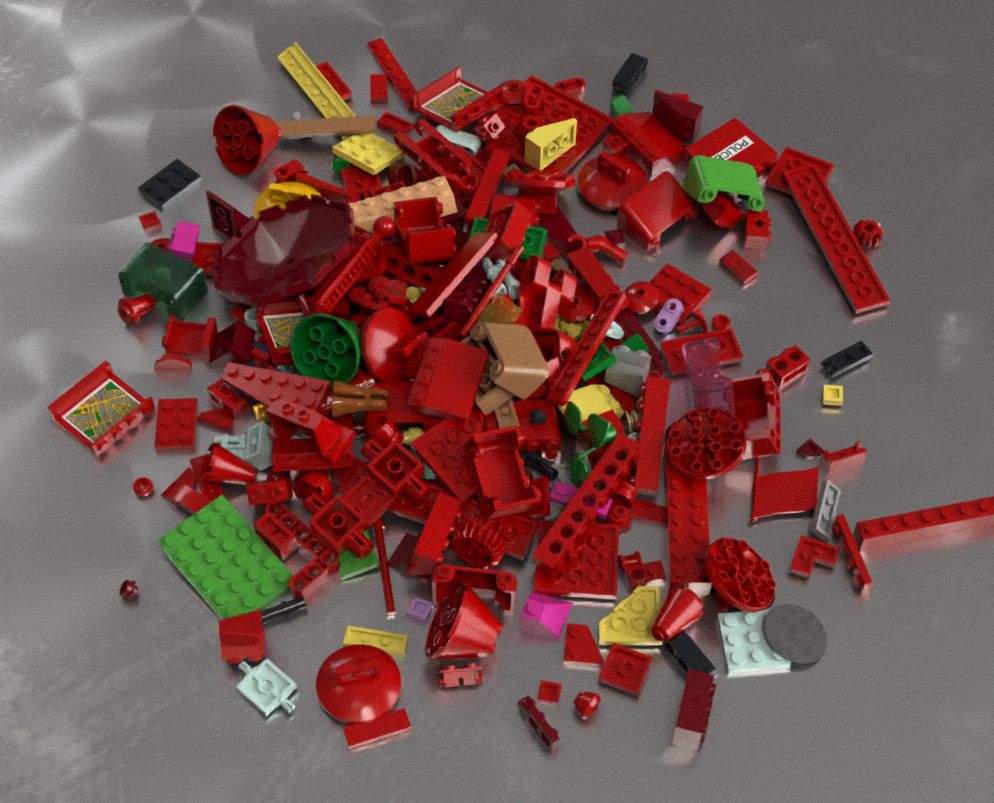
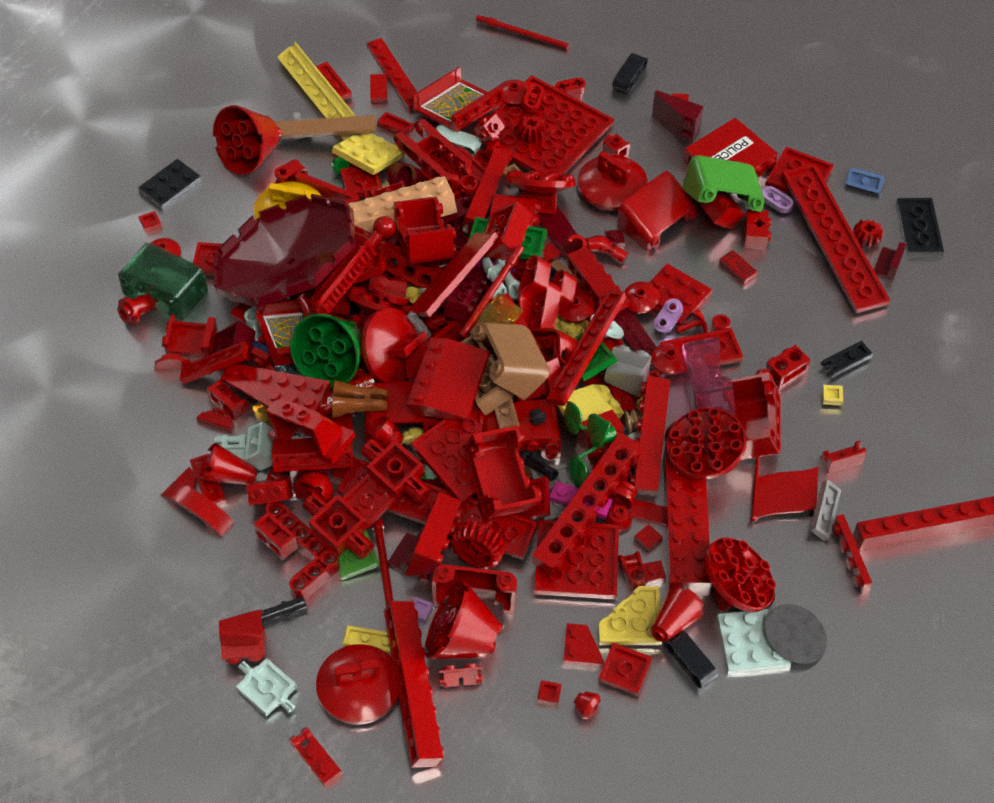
(100, 409): panel -> none
(128, 589): dark red plate -> none
(142, 482): red plate -> none
(176, 424): red plate -> none
(184, 240): dark pink brick -> none
(214, 362): none -> red plate
(224, 216): dark red slope -> none
(226, 560): bright green plate -> none
(315, 757): none -> red plate
(358, 428): dark red plate -> none
(380, 728): red tile -> none
(413, 684): none -> red brick
(418, 324): none -> light grey axle
(492, 22): none -> red bar
(539, 724): dark red hinge -> none
(544, 615): dark pink slope -> none
(549, 143): light yellow slope -> none
(620, 106): green slope -> none
(636, 343): green slope -> none
(648, 537): none -> red tile
(649, 141): red slope -> none
(664, 362): none -> red dish
(694, 710): dark red brick -> none
(777, 199): none -> lavender plate
(809, 449): dark red tile -> none
(812, 551): red plate -> none
(865, 180): none -> medium blue panel
(889, 261): none -> dark red panel
(919, 227): none -> black tile

